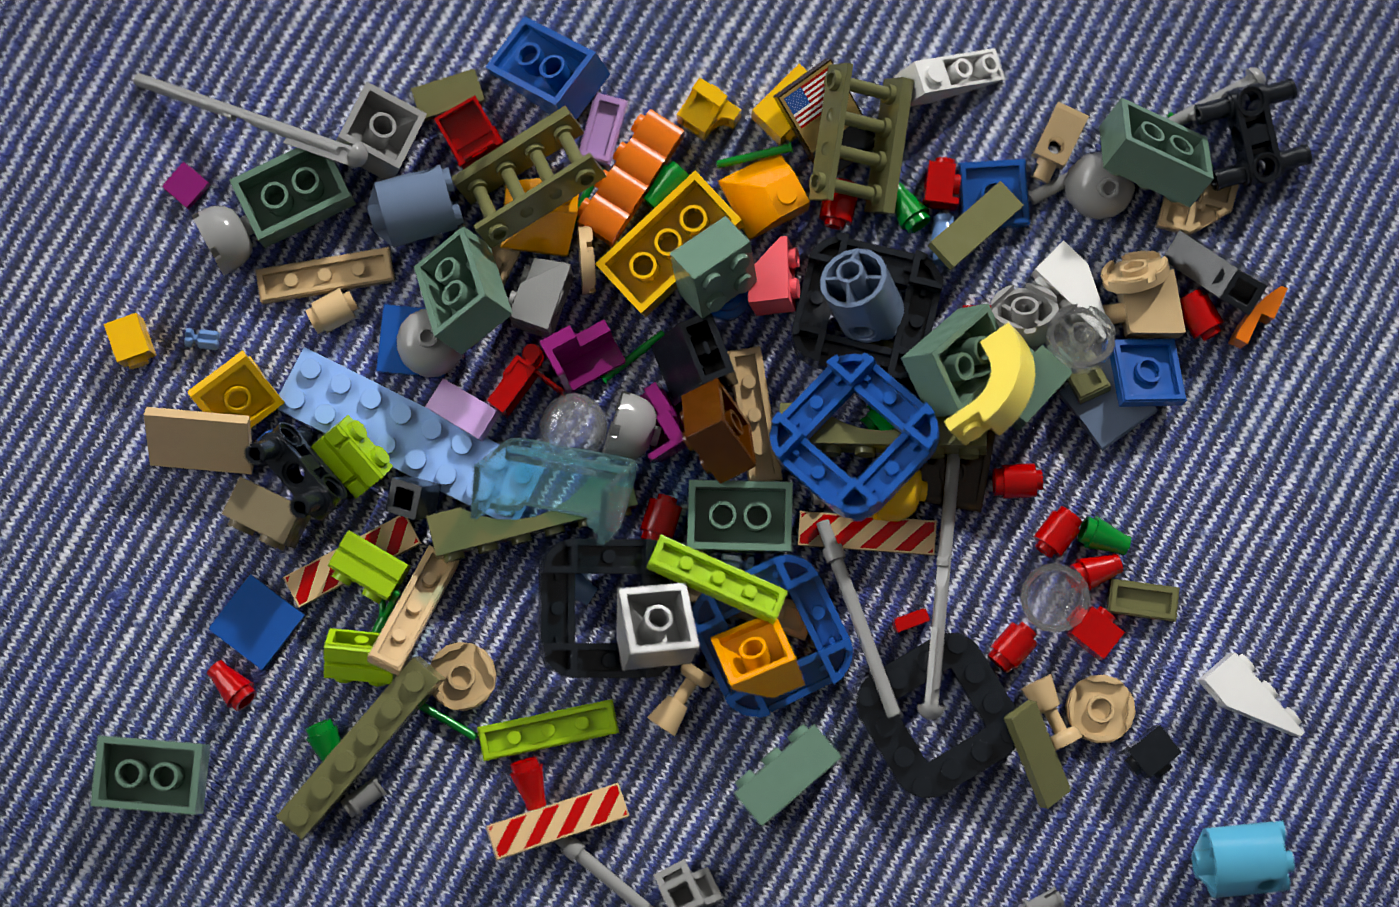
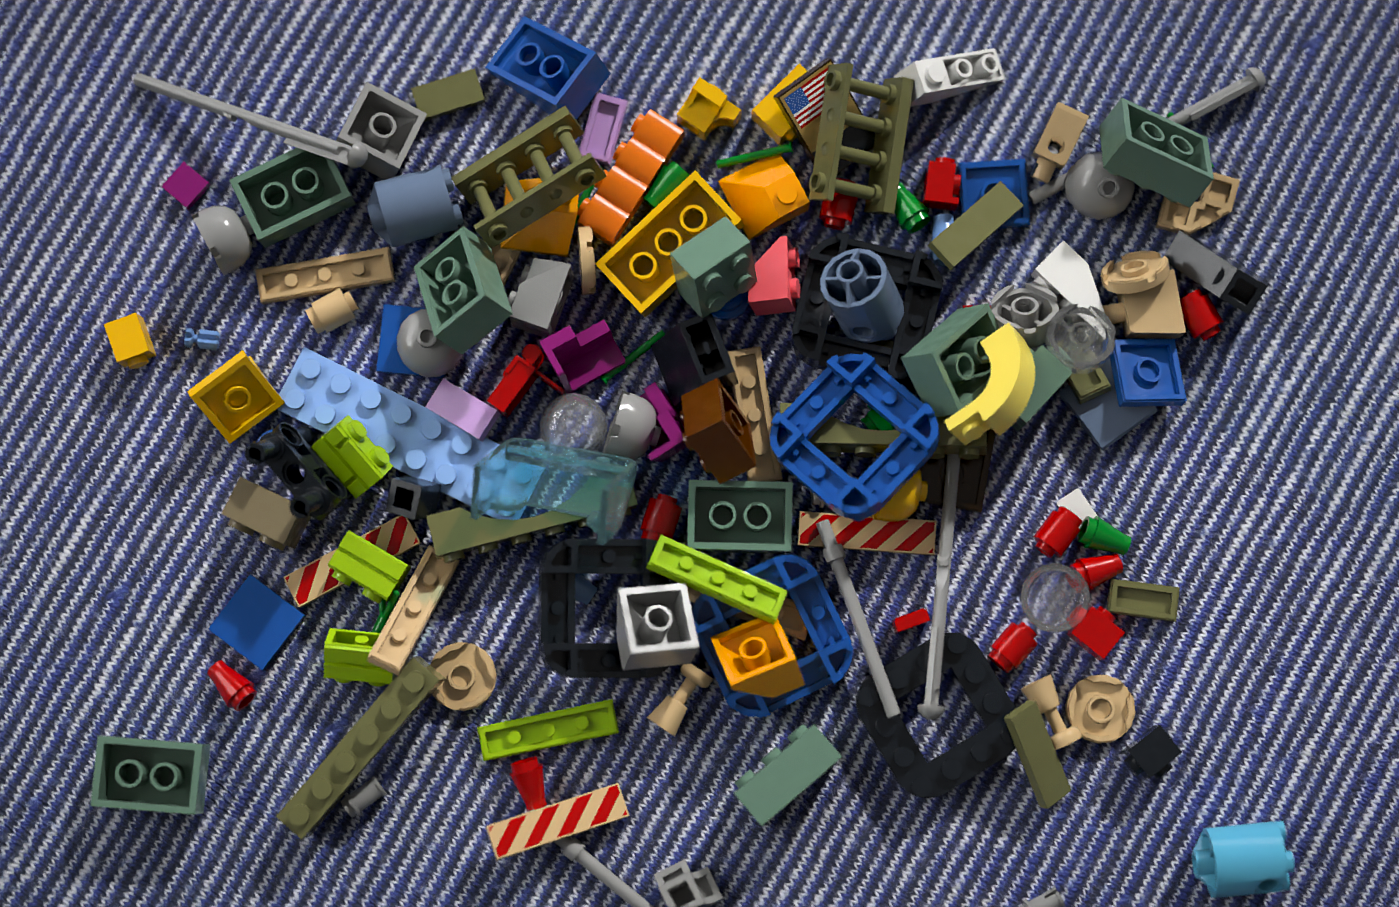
(198, 440): tan tile -> none
(323, 737): green cone -> none
(449, 721): green piece -> none
(468, 132): red piece -> none
(736, 561): medium blue piece -> none
(1017, 481): red brick -> none
(1077, 504): none -> white sticker
(1240, 691): white slope -> none
(1253, 134): black piece -> none
(1263, 311): orange slope -> none

